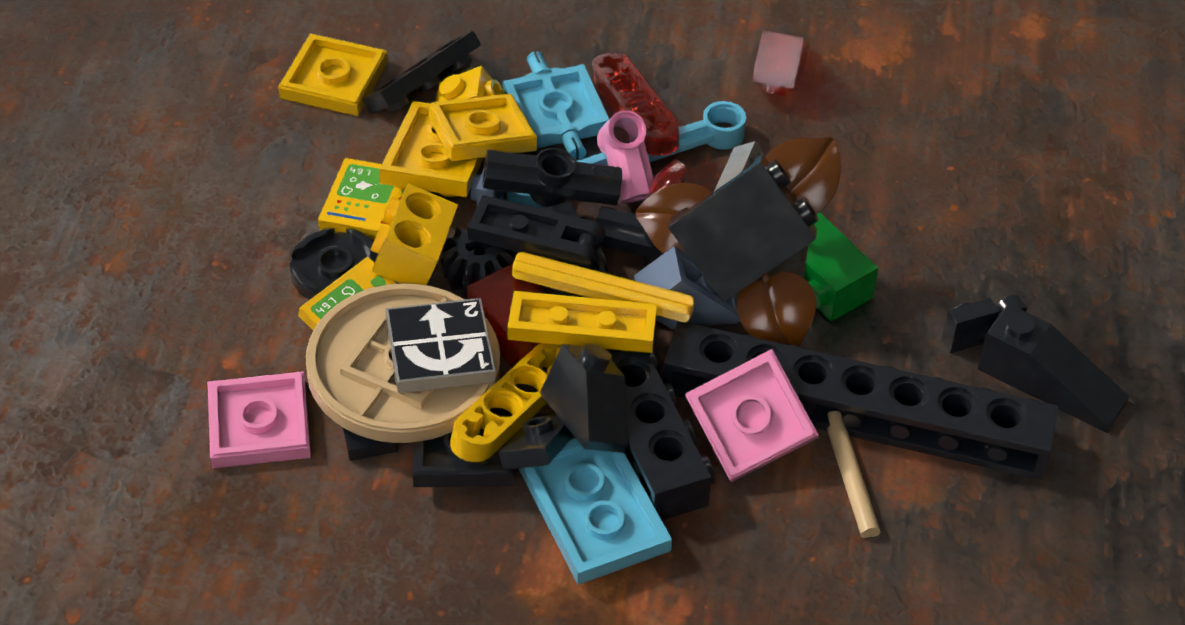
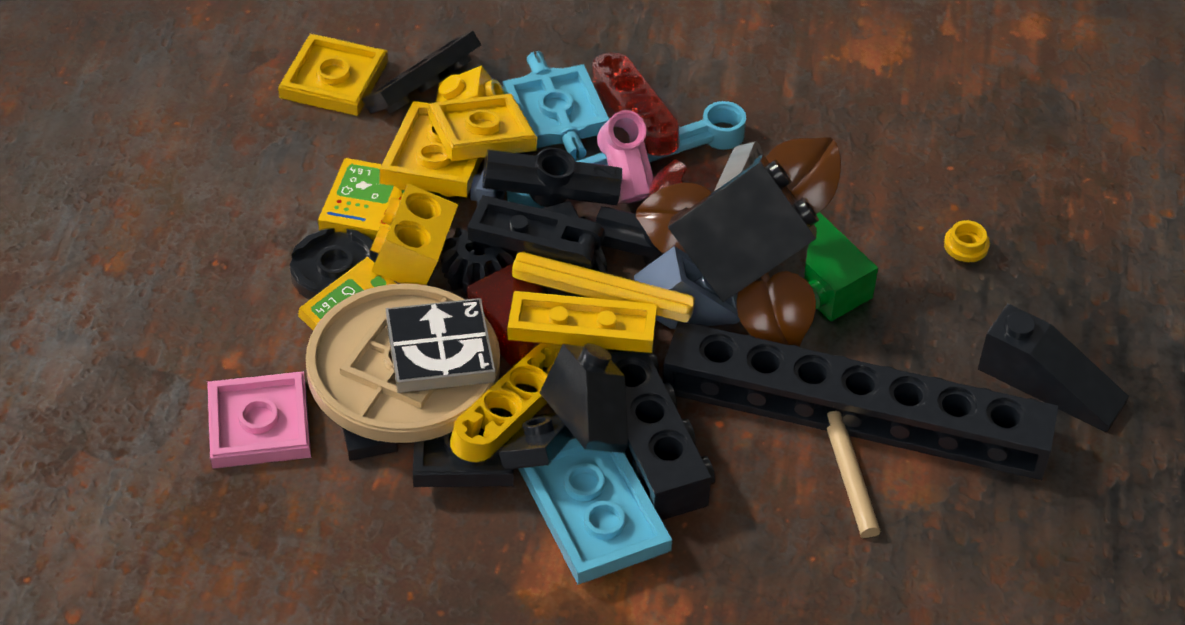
(751, 415): bright pink tile -> none
(780, 62): clear red slope -> none
(967, 241): none -> yellow plate
(970, 322): black plate -> none

